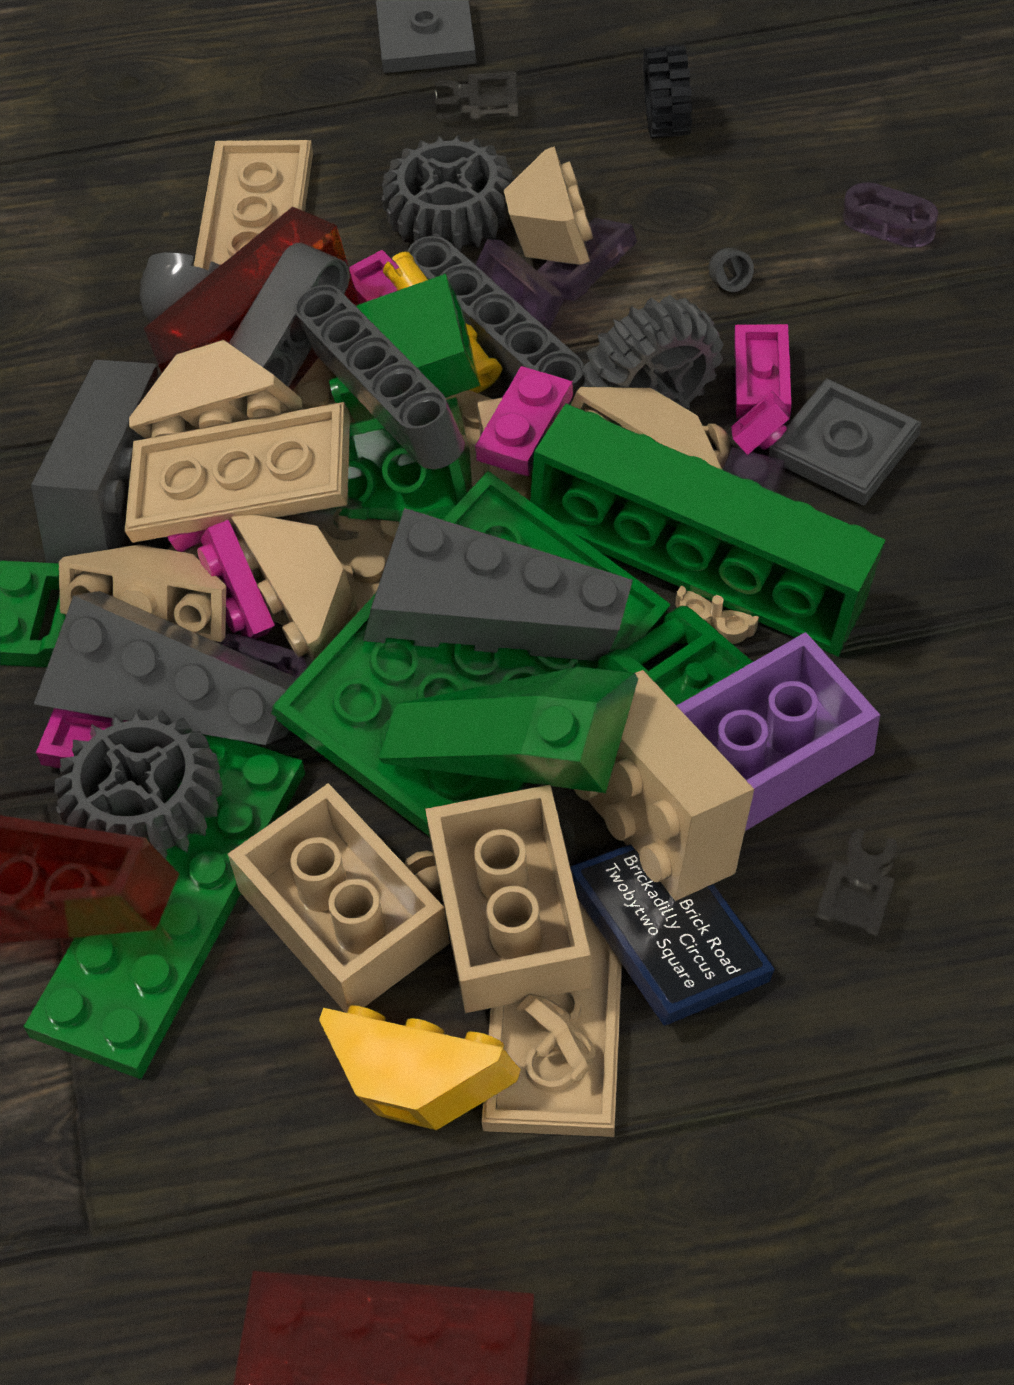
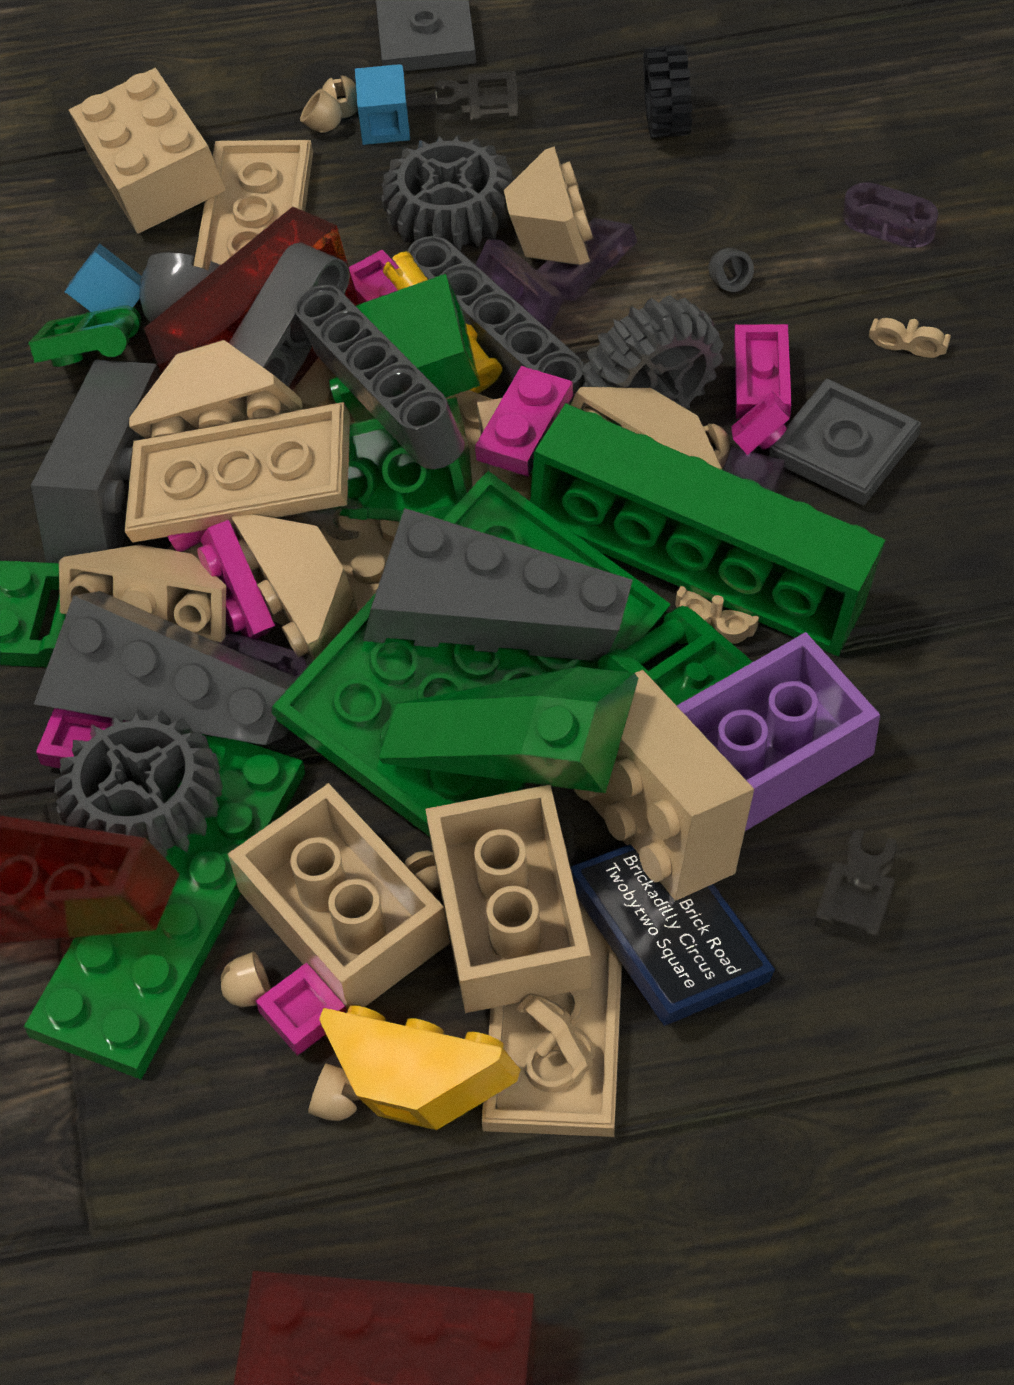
(71, 336): none -> green plate
(104, 282): none -> dark azure panel
(147, 150): none -> tan brick
(244, 980): none -> tan hinge
(296, 1006): none -> dark pink plate
(321, 112): none -> tan hinge
(333, 1095): none -> tan hinge
(343, 87): none -> tan hinge
(382, 104): none -> dark azure panel
(920, 341): none -> tan piece

